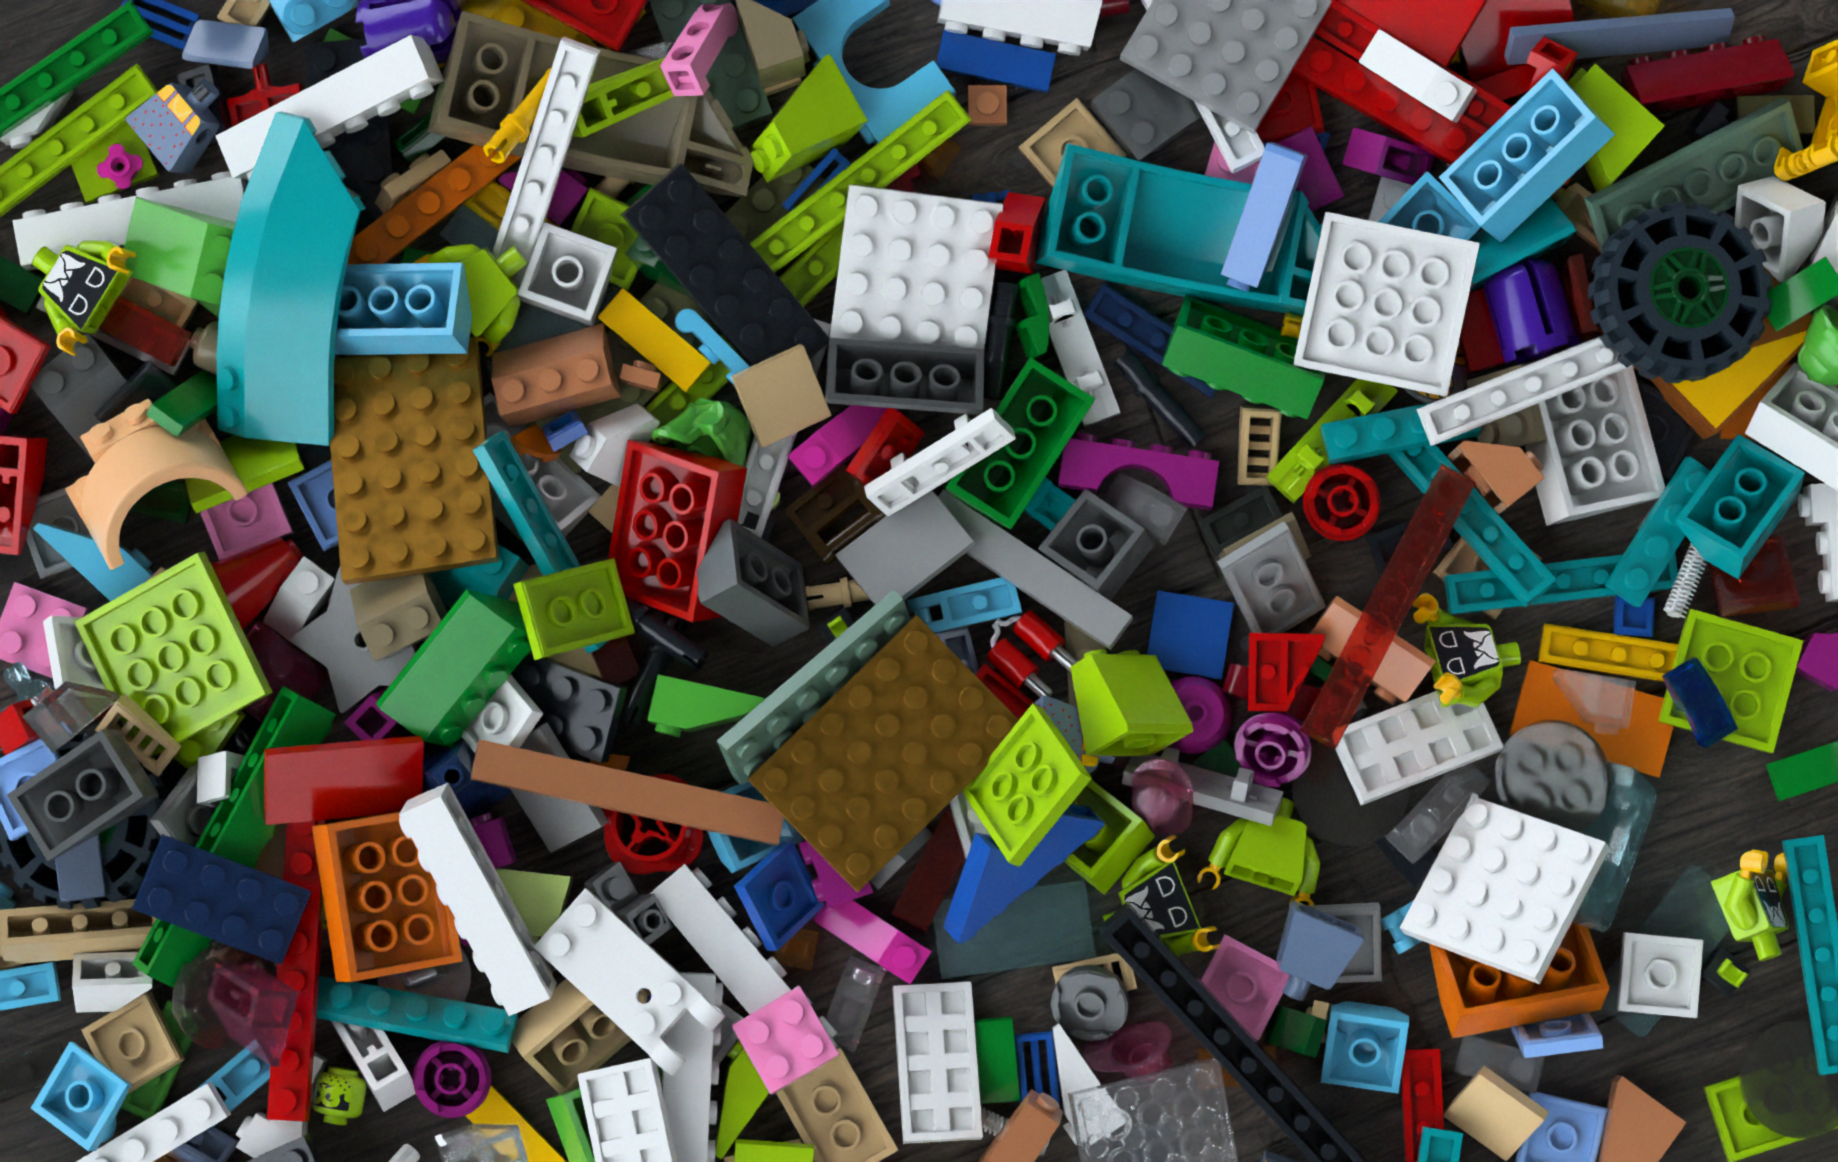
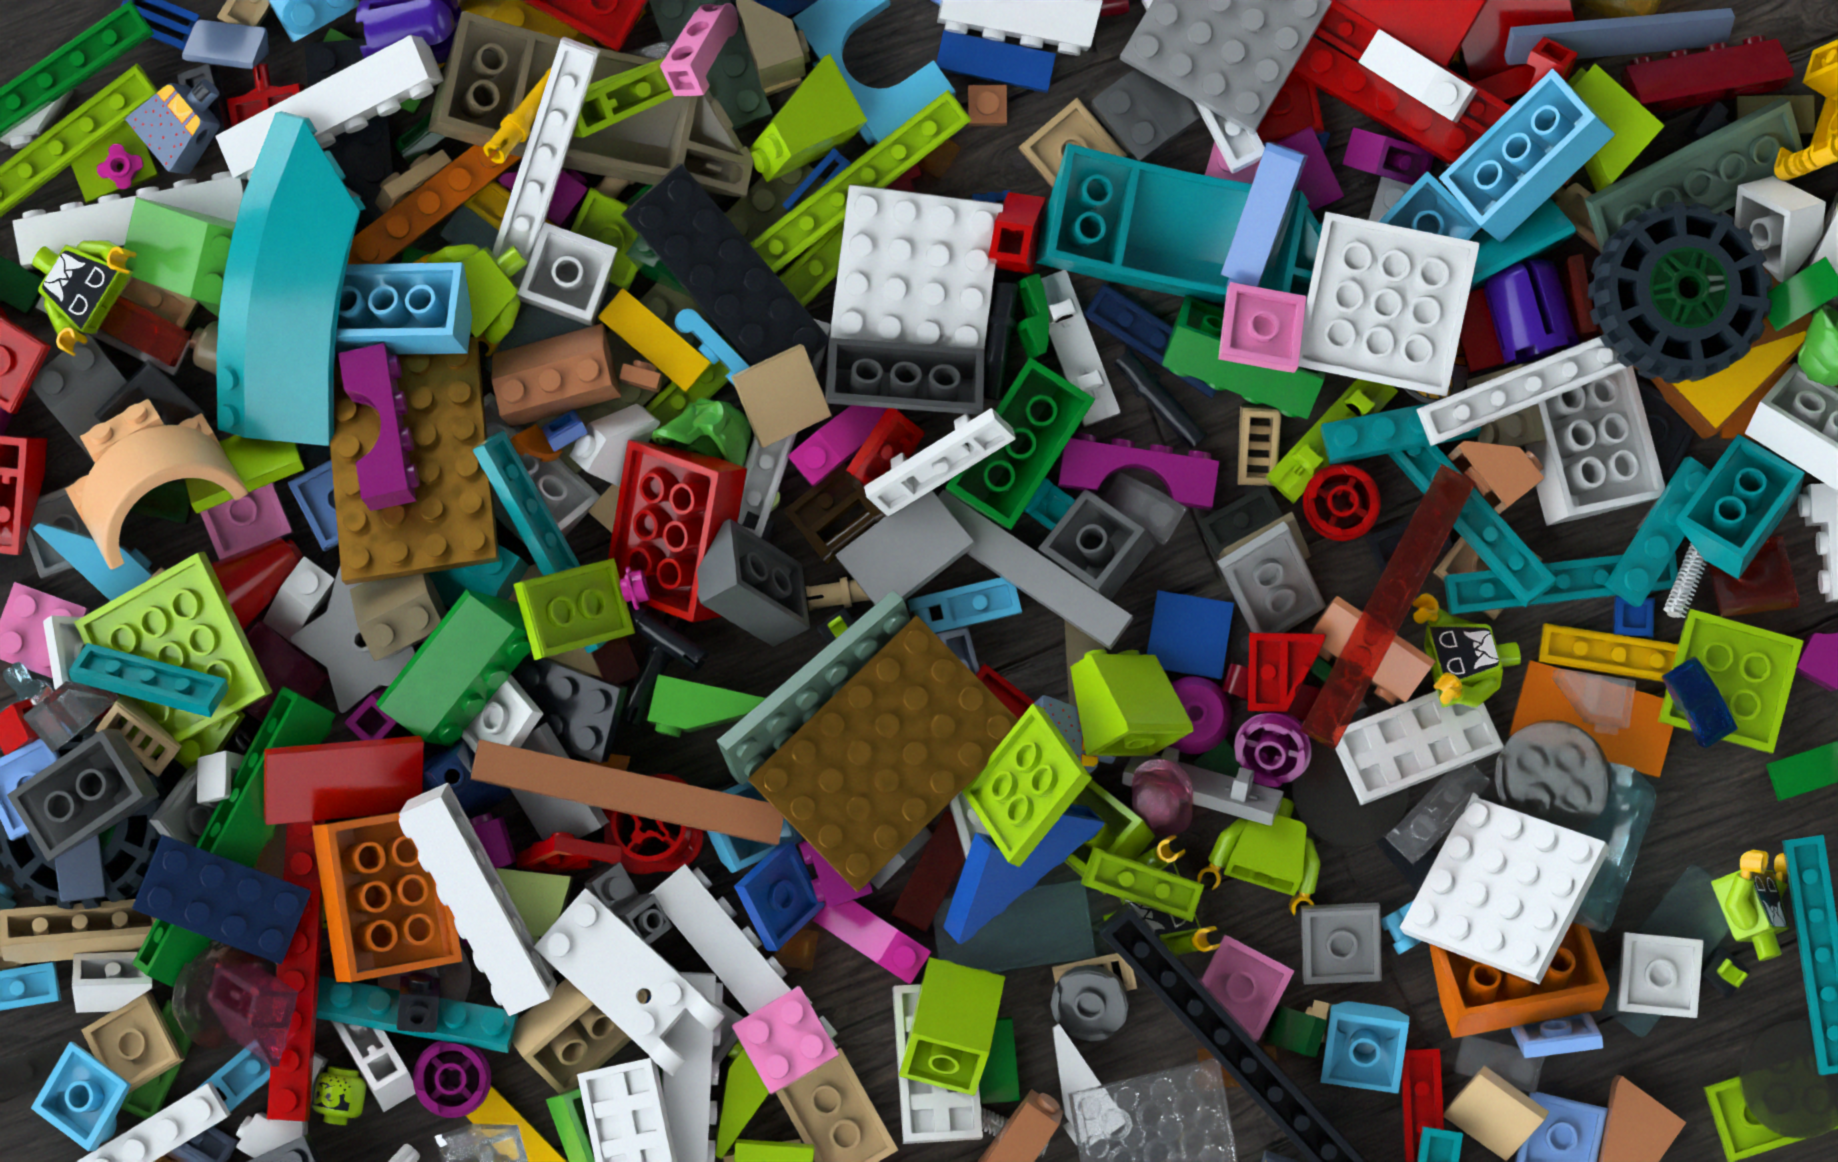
(148, 680): none -> teal plate
(186, 404): green tile -> none
(386, 471): none -> magenta arch
(418, 1003): none -> black bracket
(565, 853): none -> red wing
(635, 587): none -> dark pink plate
(854, 1001): clear slope -> none
(952, 1026): none -> lime slope
(1015, 664): red piece -> none
(1033, 1038): blue tile -> none
(1132, 1050): clear pink piece -> none
(1142, 884): none -> lime tile
(1262, 327): none -> bright pink plate
(1315, 949): sand blue torso -> none

